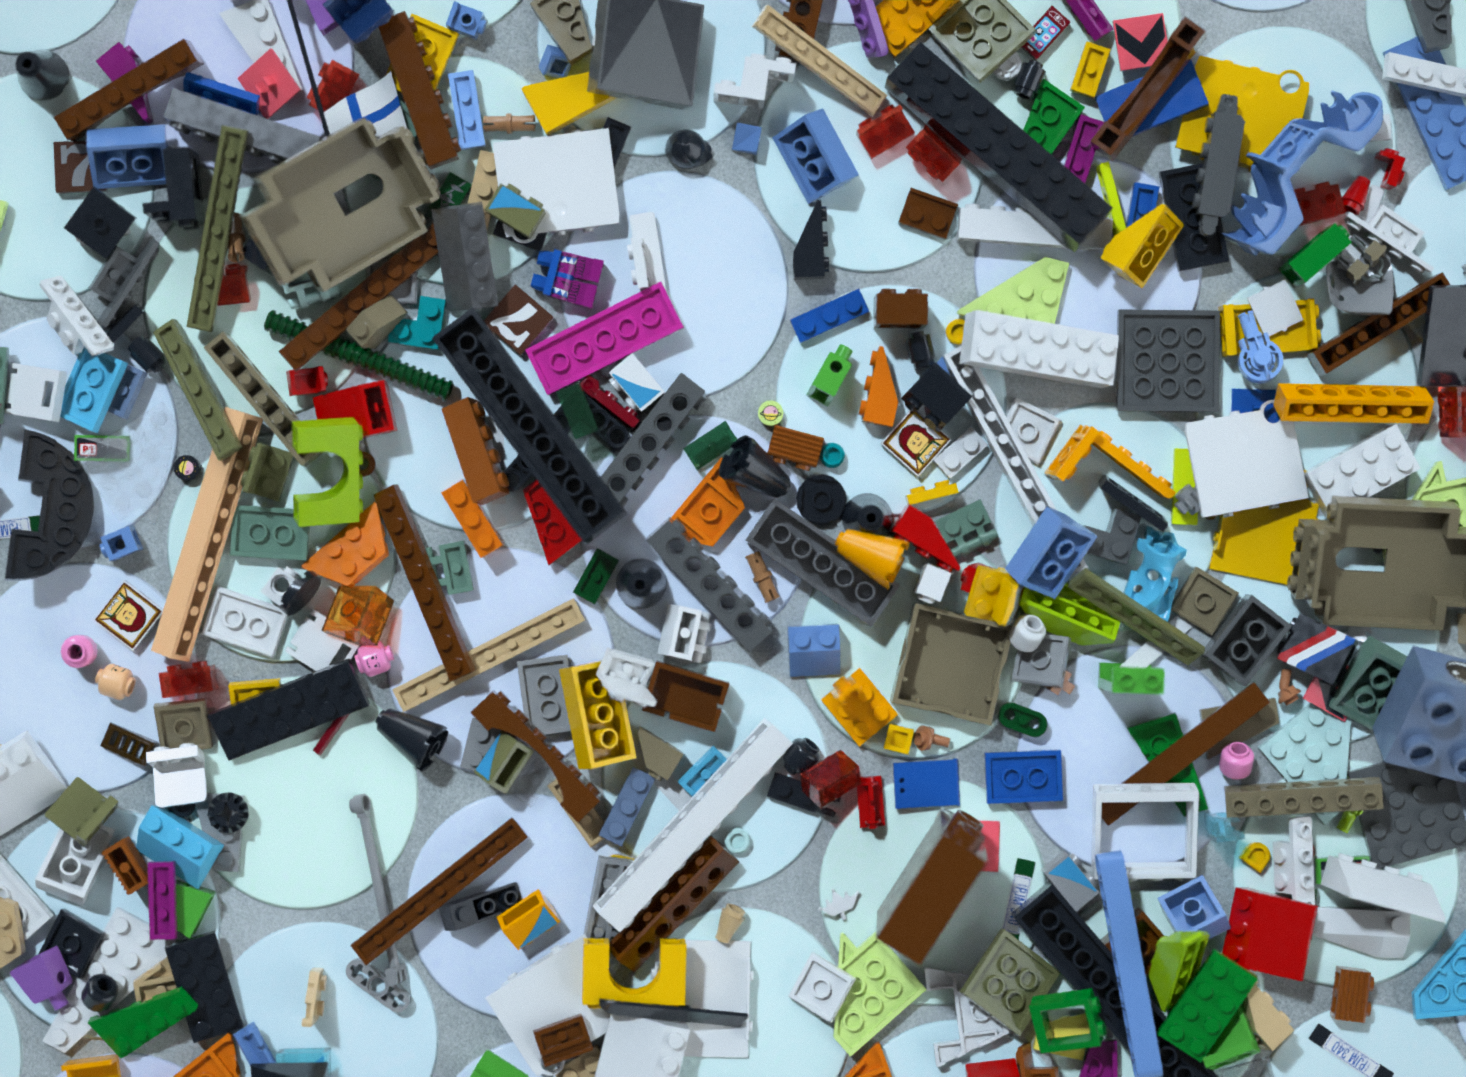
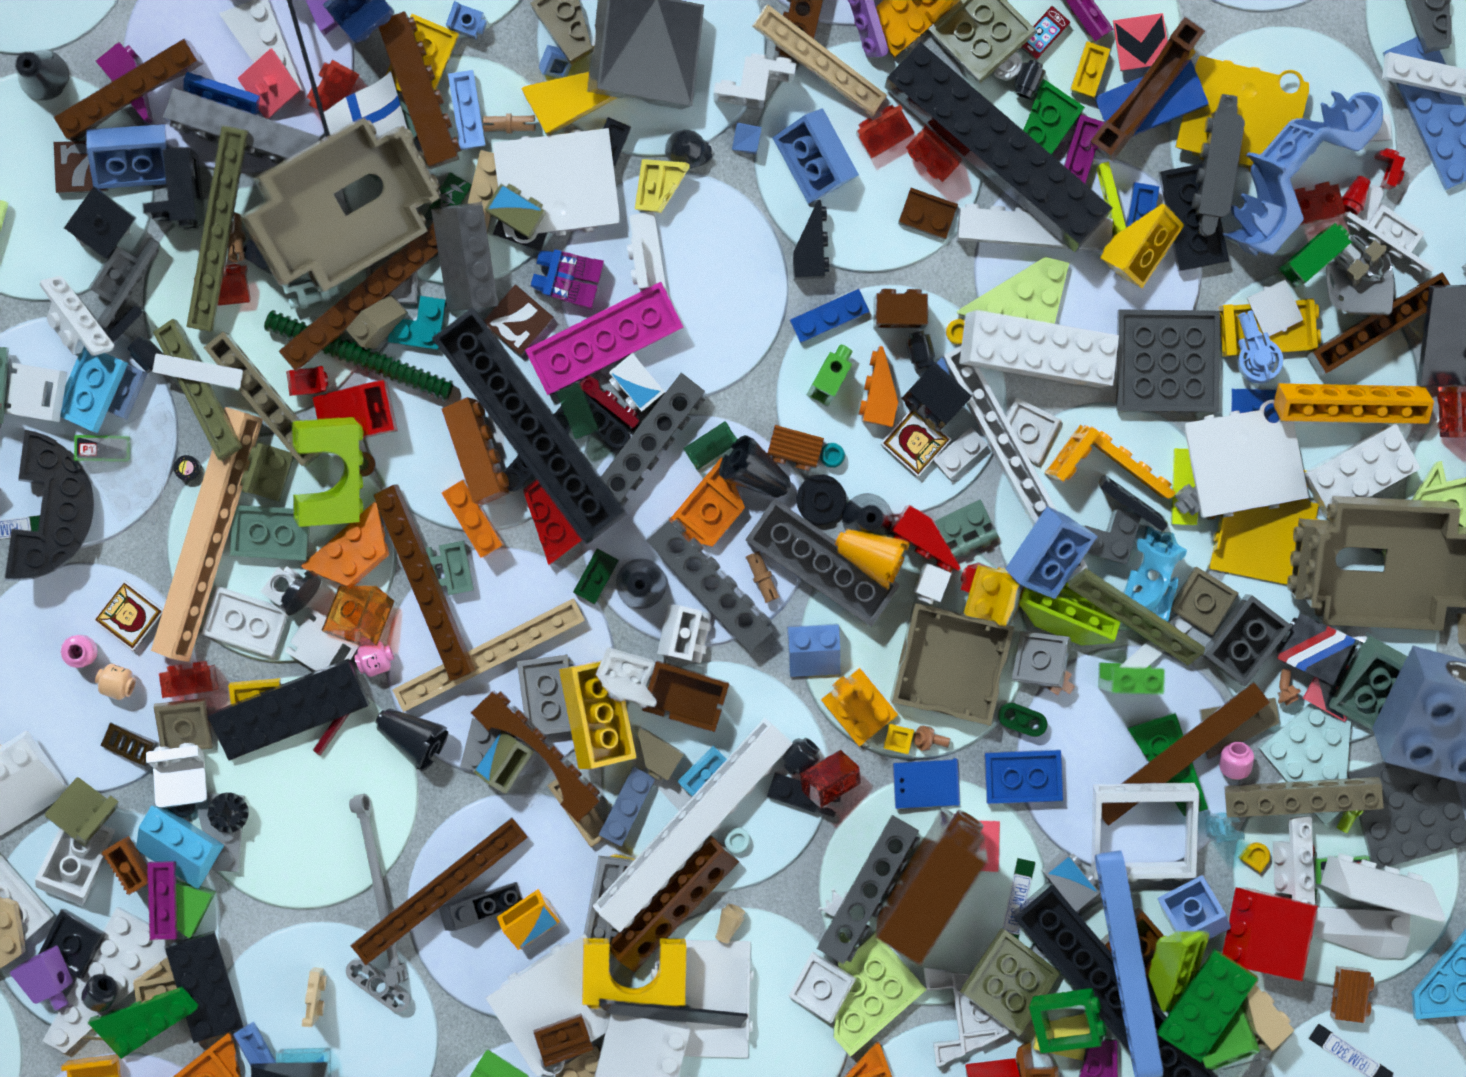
(109, 543): medium blue brick -> none
(197, 371): none -> white sticker
(658, 183): none -> light yellow wing
(770, 413): tile -> none
(871, 802): red hinge -> none
(893, 829): none -> dark grey brick
(941, 489): yellow plate -> none
(1027, 633): white head -> none

